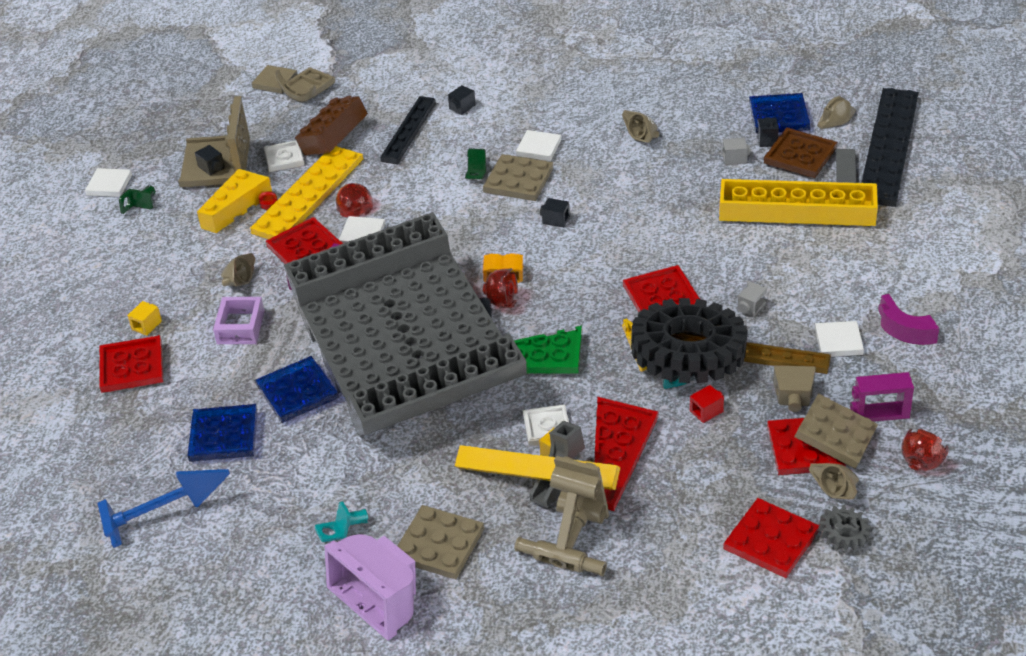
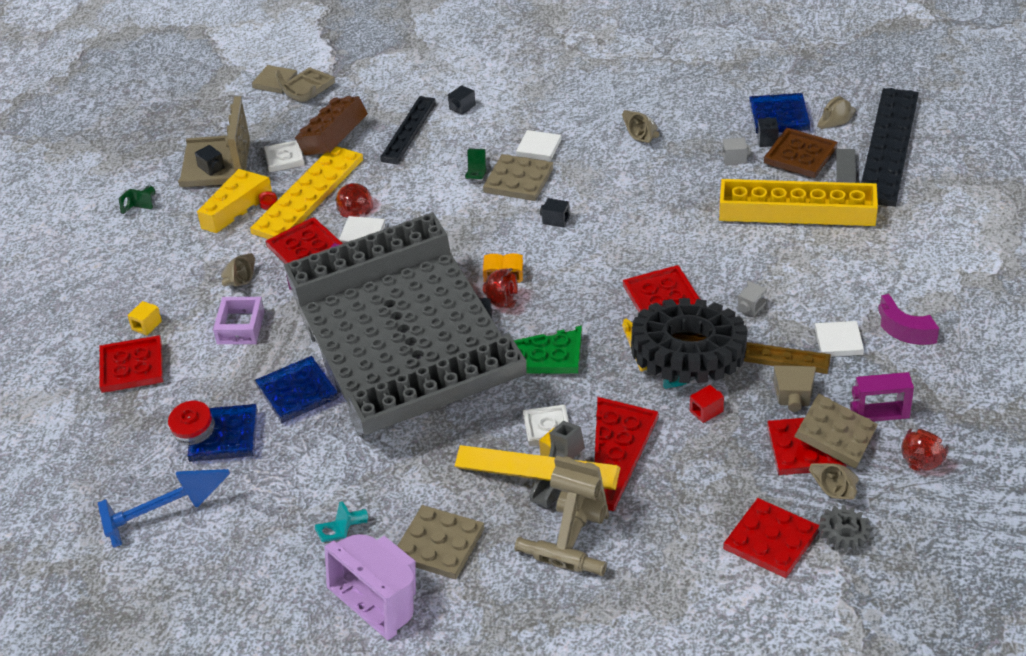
(108, 182): white tile -> none
(191, 422): none -> red piece

